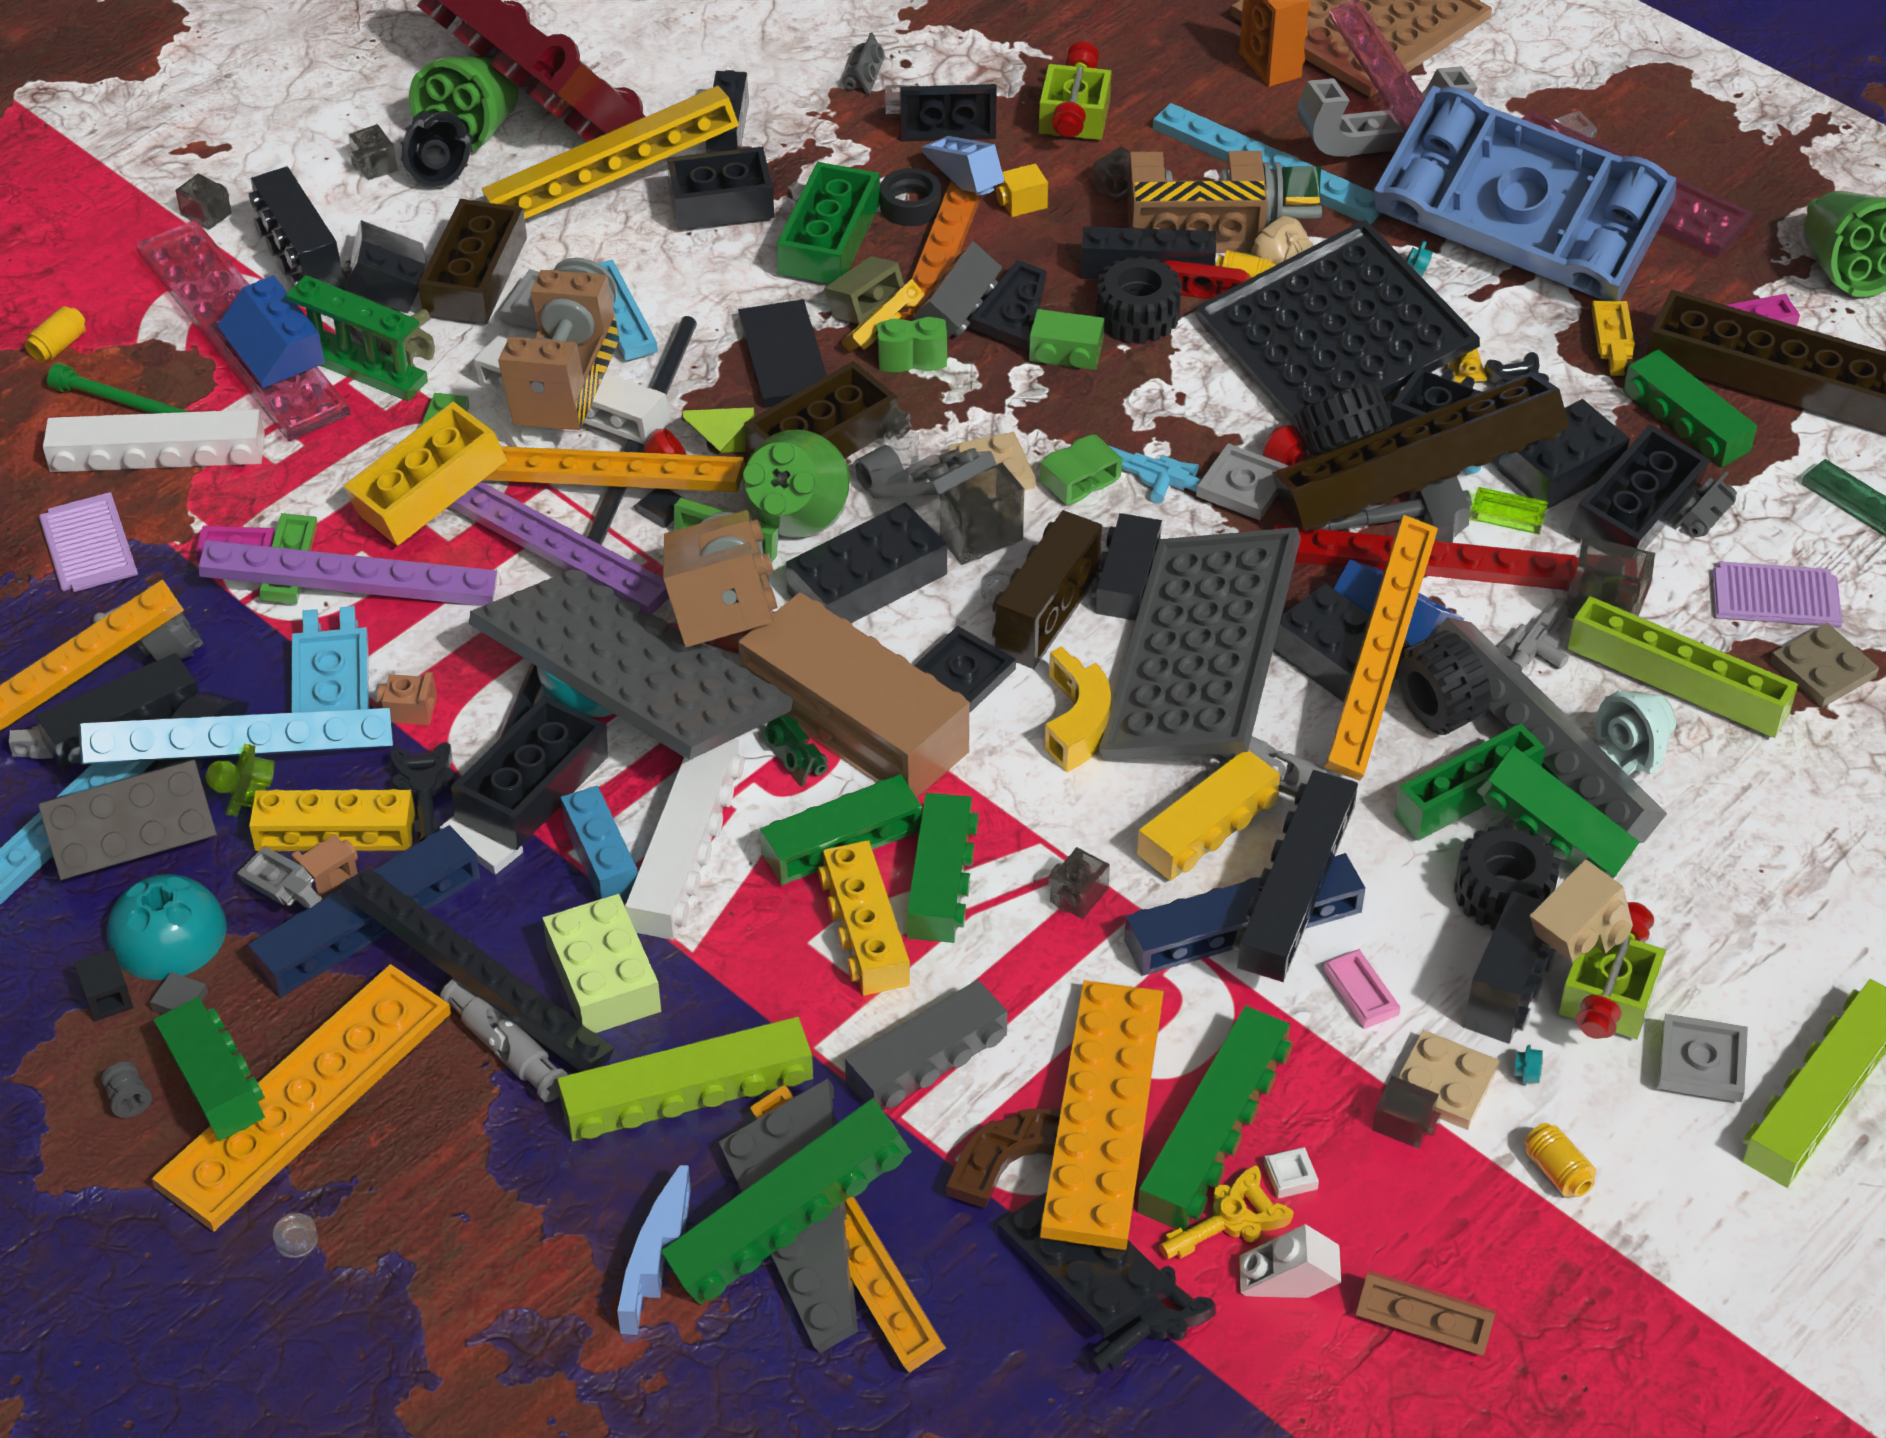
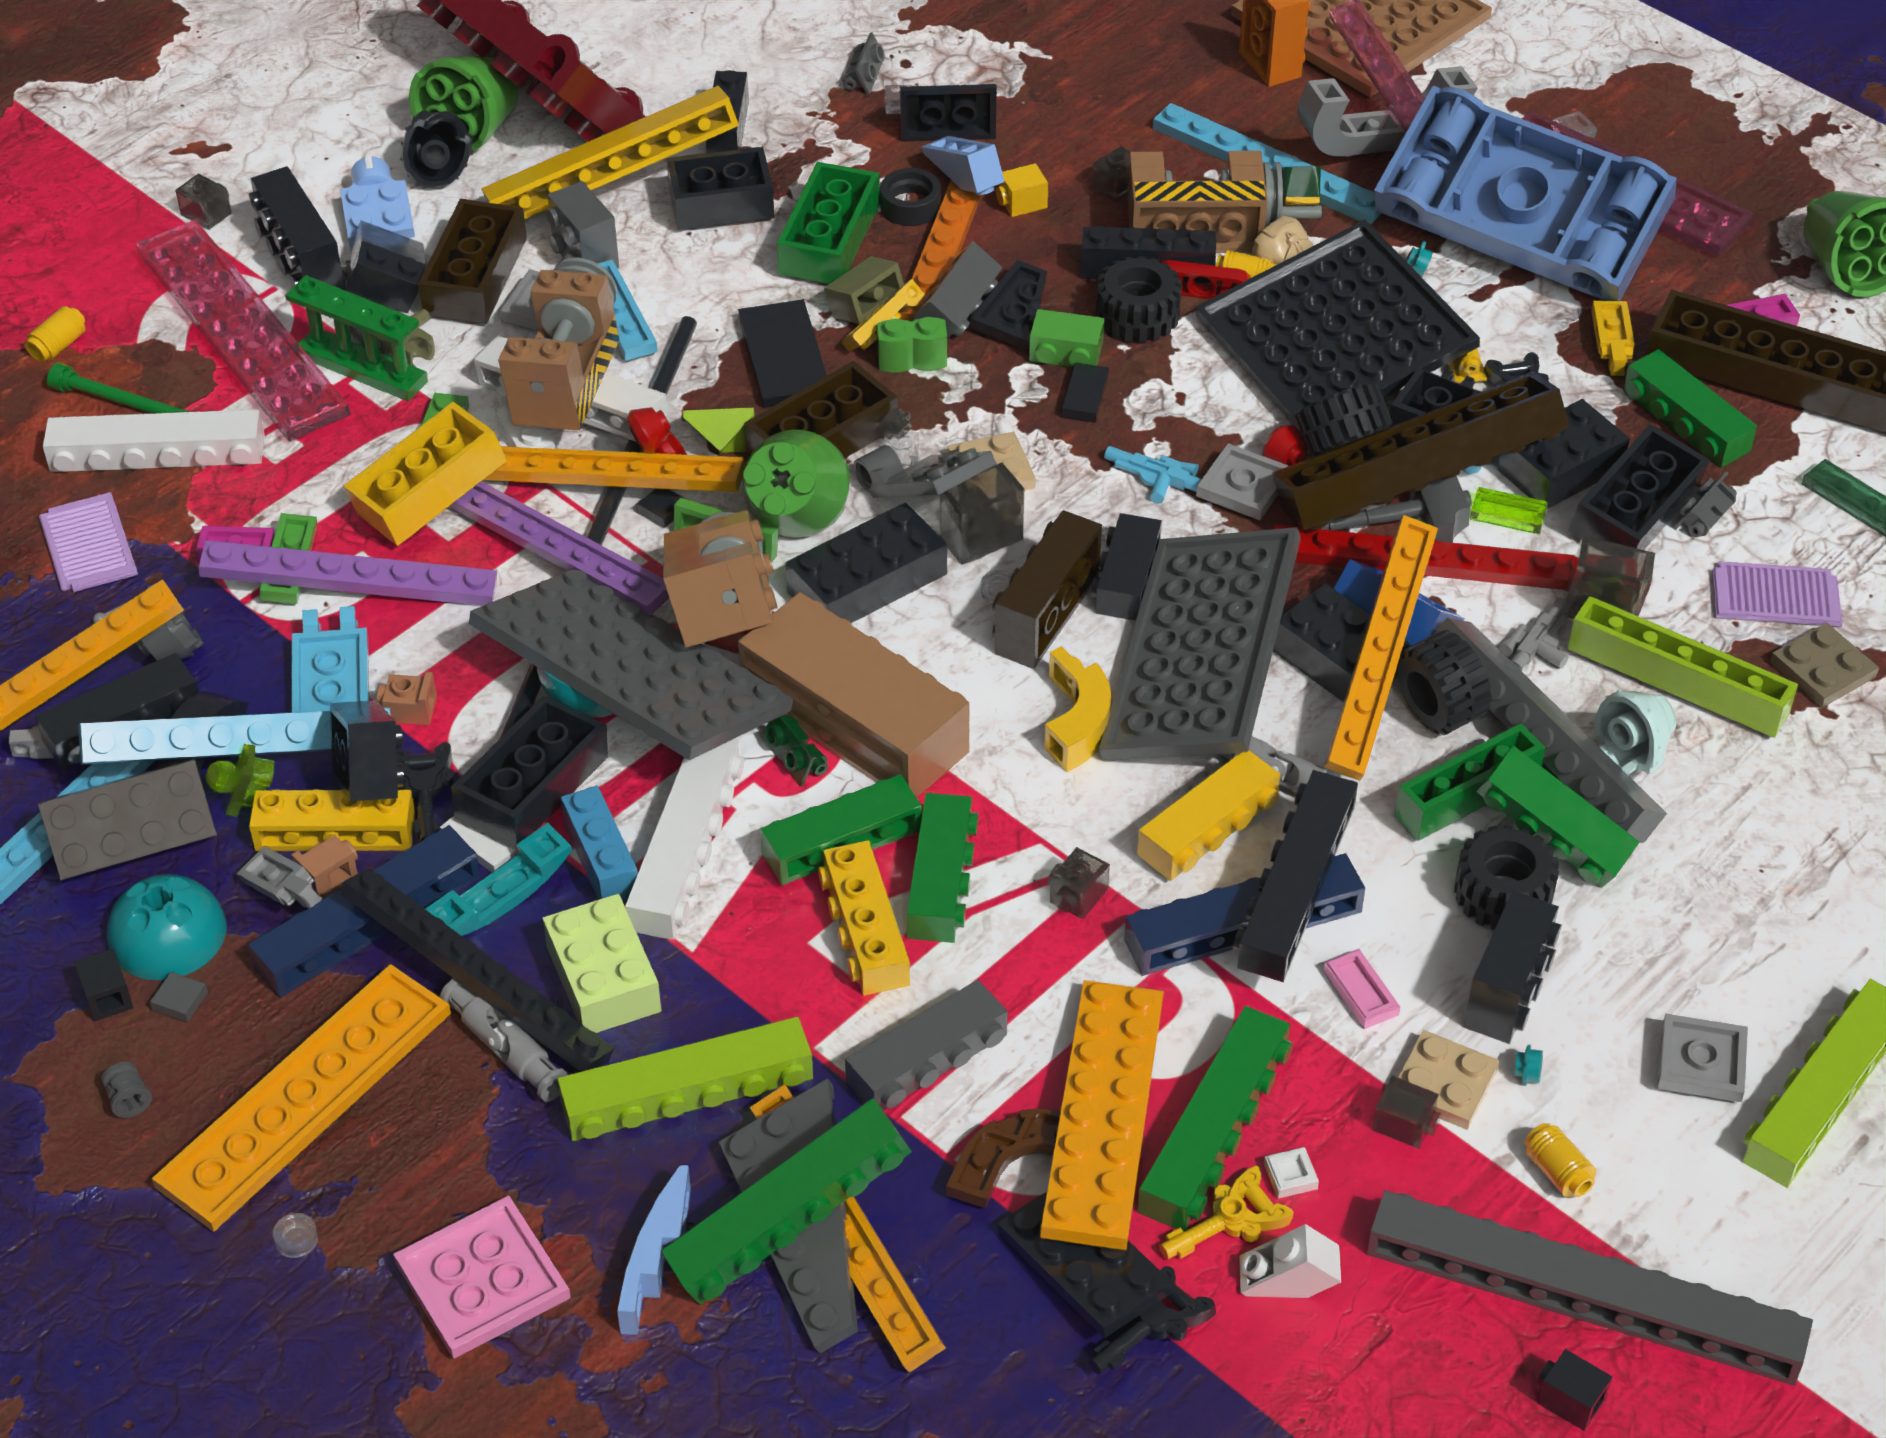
(210, 1067): green brick -> none
(270, 333): blue slope -> none
(365, 750): none -> black brick
(372, 152): clear smoke brick -> none
(376, 200): none -> light blue plate
(481, 1276): none -> bright pink plate
(507, 886): none -> teal slope
(581, 225): none -> dark grey brick
(648, 428): none -> red cone
(967, 665): black plate -> none
(1076, 95): lime brick -> none
(1080, 469): bright green brick -> none
(1085, 392): none -> black tile
(1426, 1312): medium nougat plate -> none
(1573, 1389): none -> black brick
(1584, 913): tan brick -> none
(1591, 1287): none -> dark grey brick
(1615, 988): lime brick -> none

